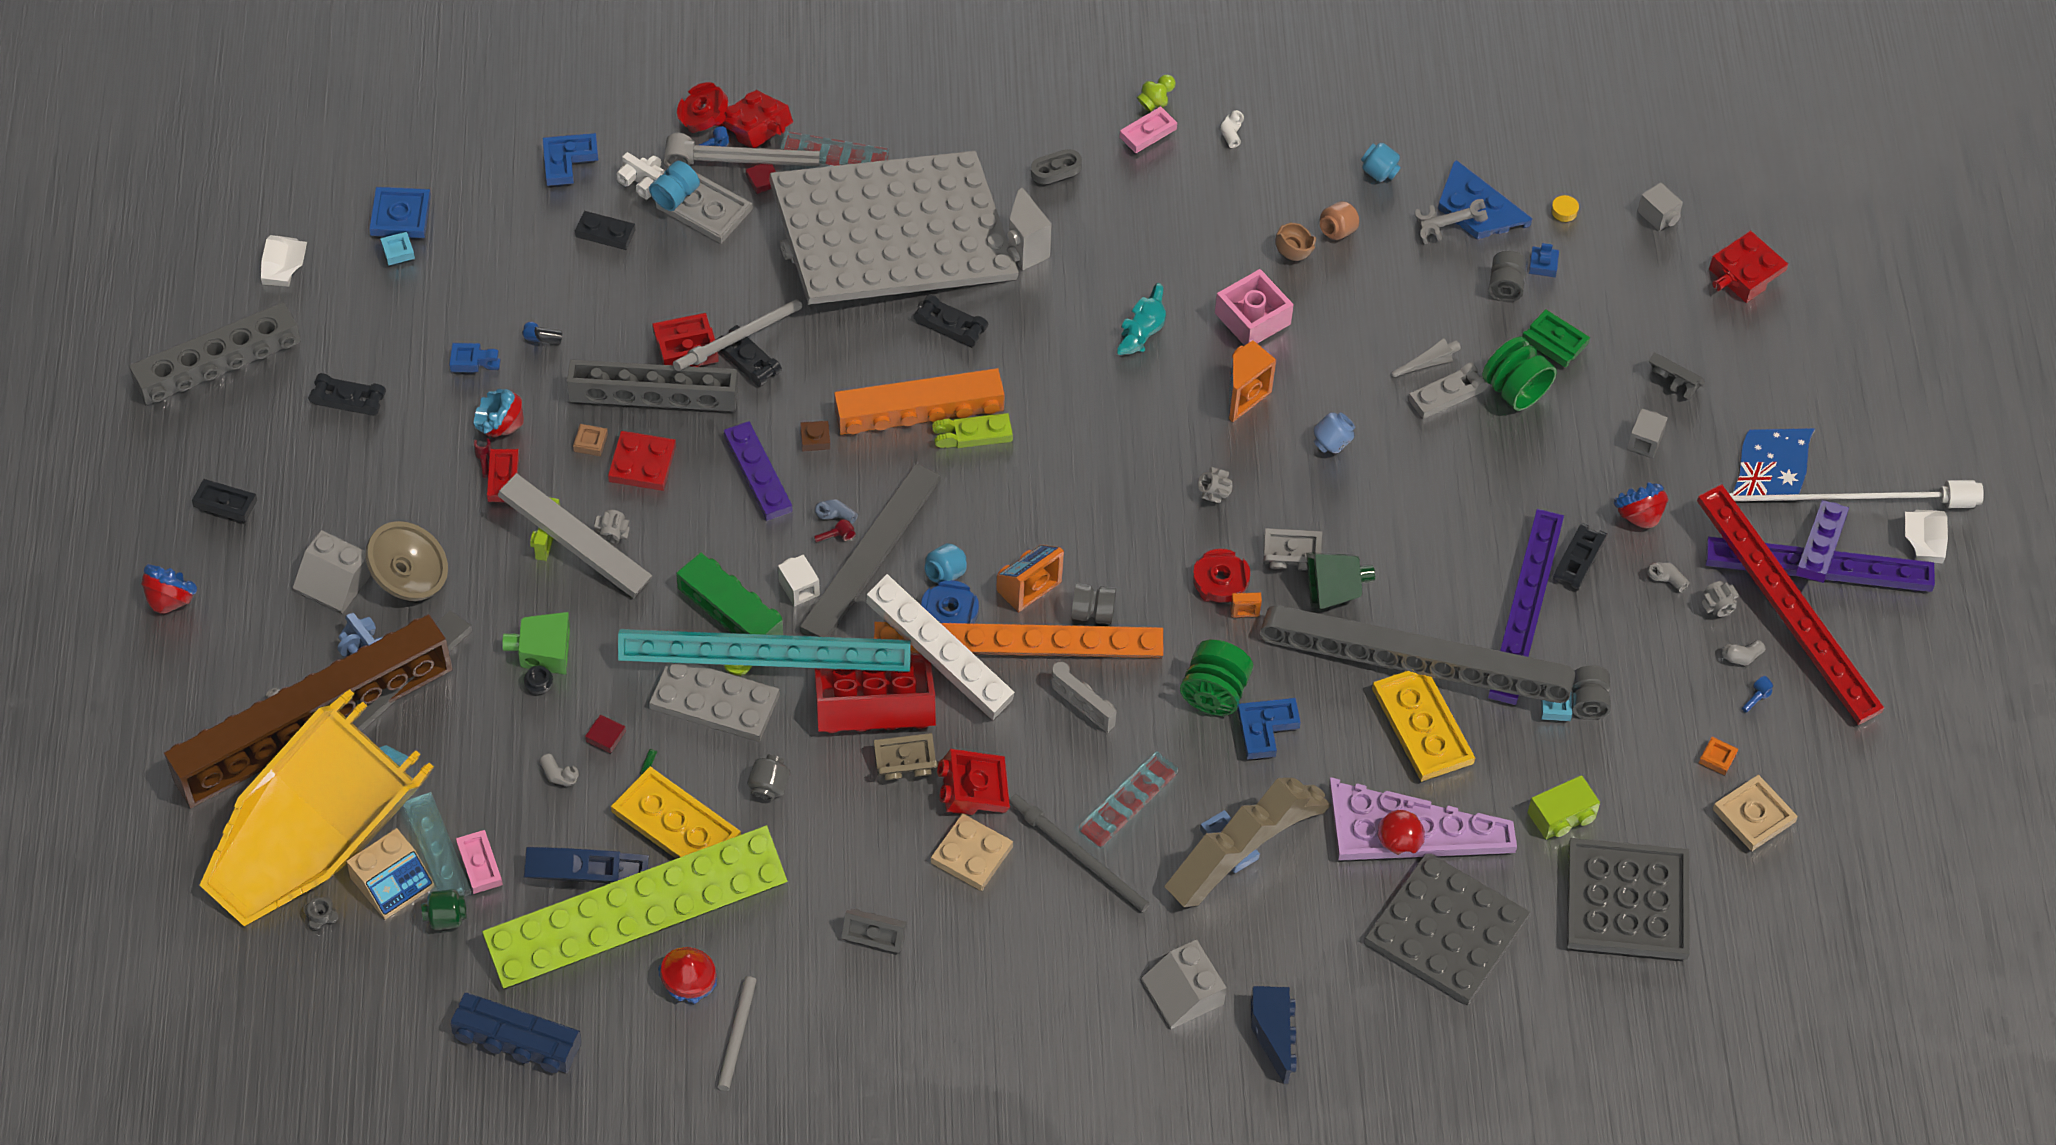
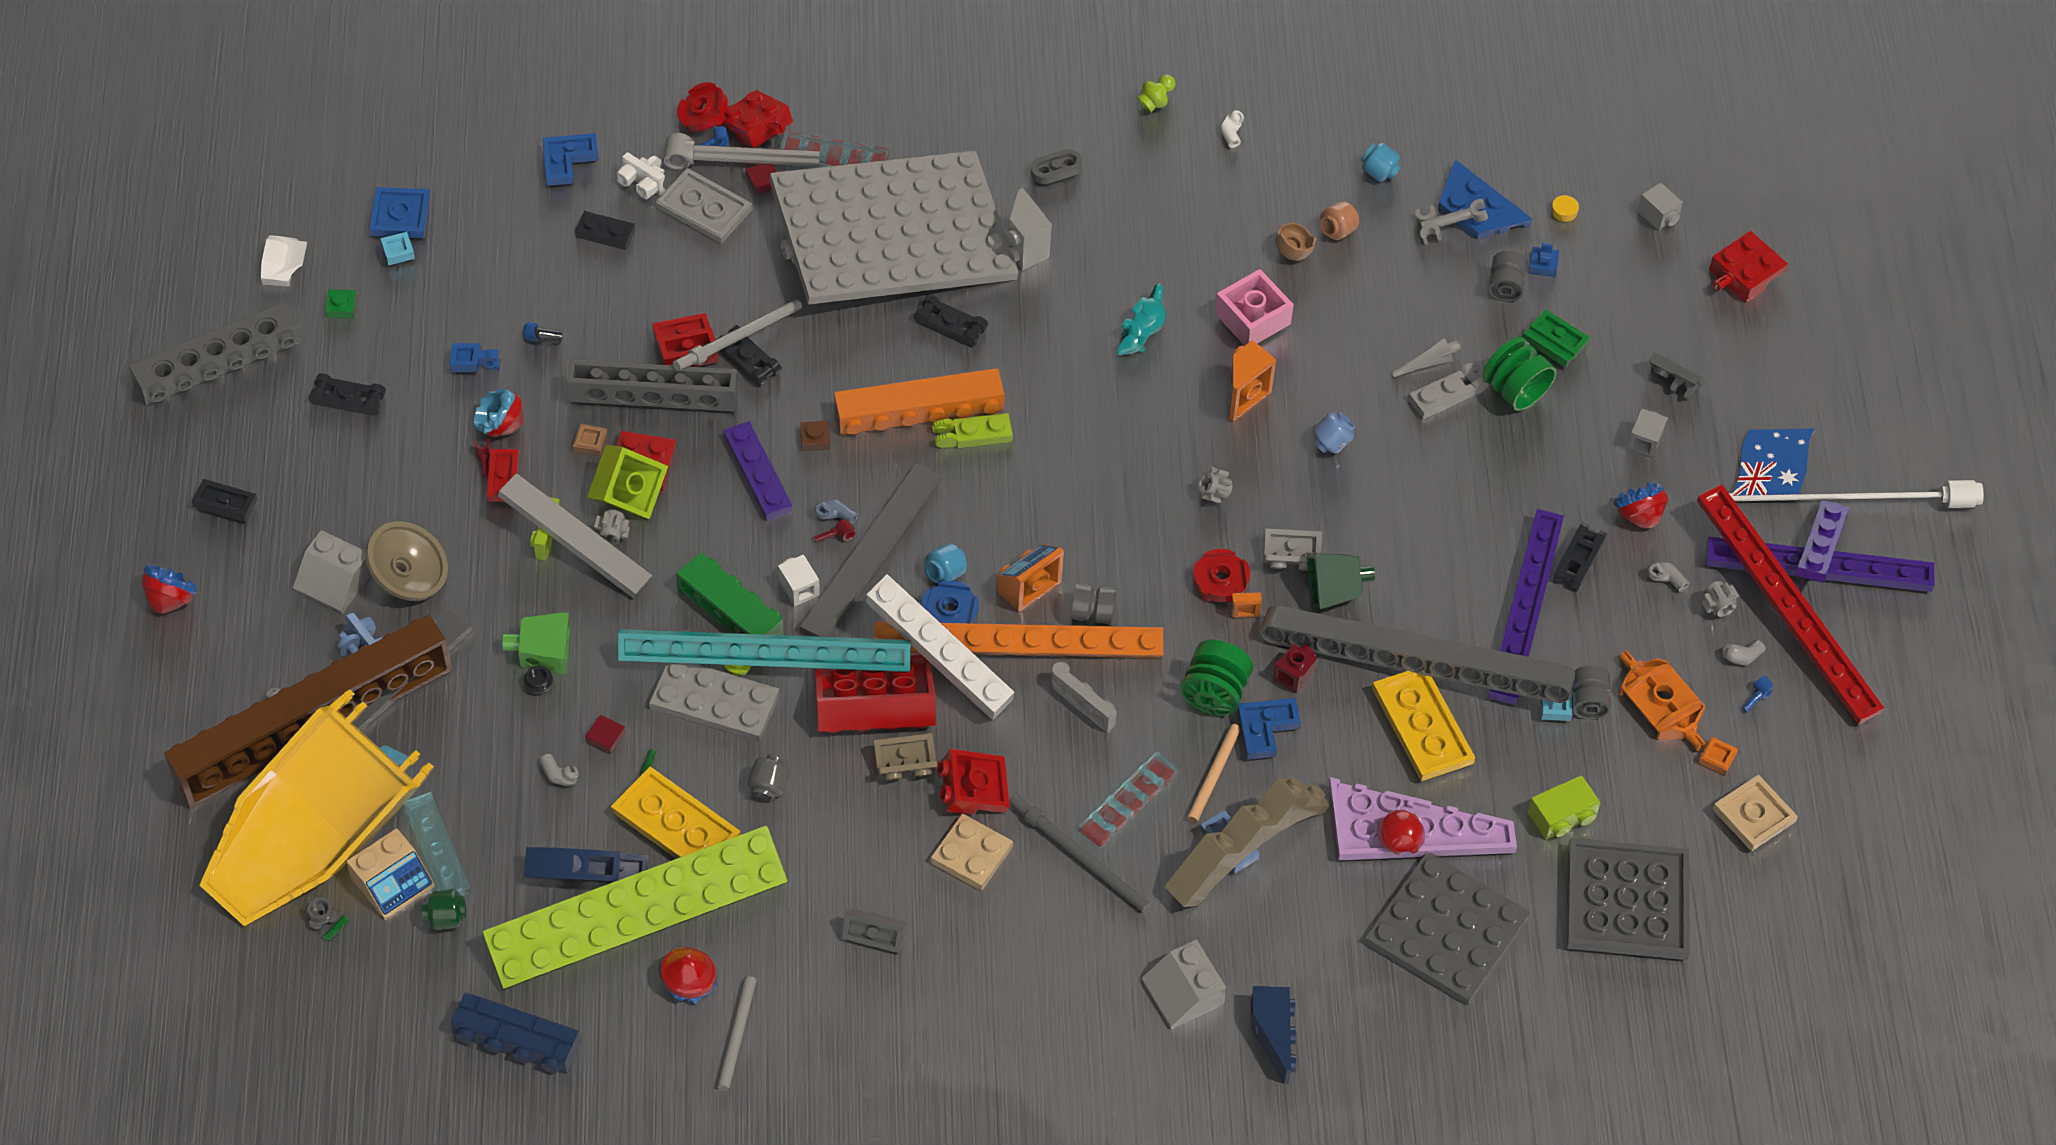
(336, 928): none -> green leg
(341, 303): none -> green plate
(479, 861): bright pink plate -> none
(627, 481): none -> lime slope
(674, 185): dark azure wheel -> none
(1148, 129): bright pink plate -> none
(1213, 774): none -> light nougat bar
(1295, 667): none -> dark red brick
(1670, 717): none -> orange plate
(1928, 534): white slope -> none

